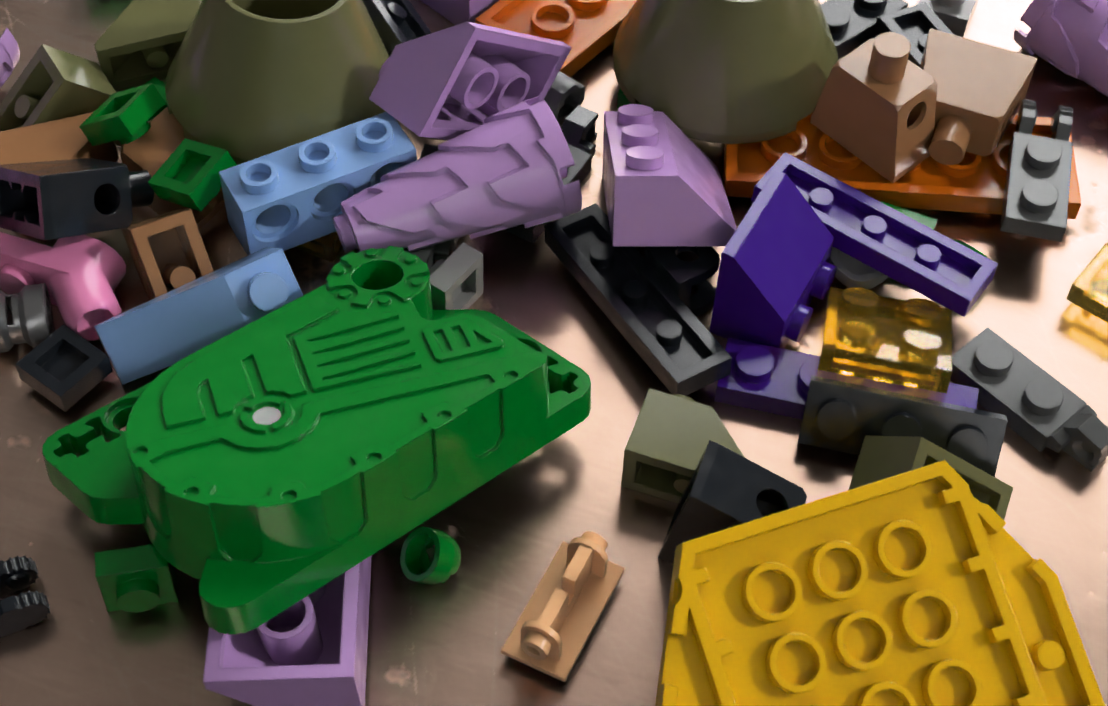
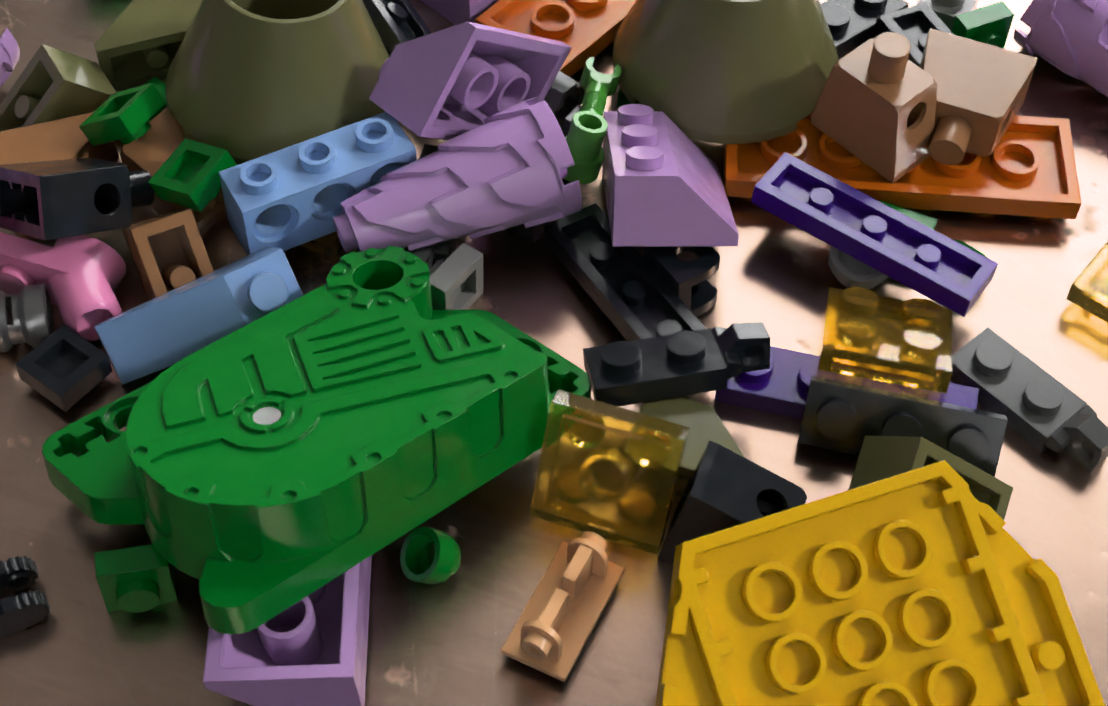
(589, 125): none -> bright green brick
(608, 471): none -> clear yellow plate
(675, 363): none -> black hinge
(773, 268): dark purple slope -> none
(985, 24): none -> green plate
(1038, 176): hinge -> none

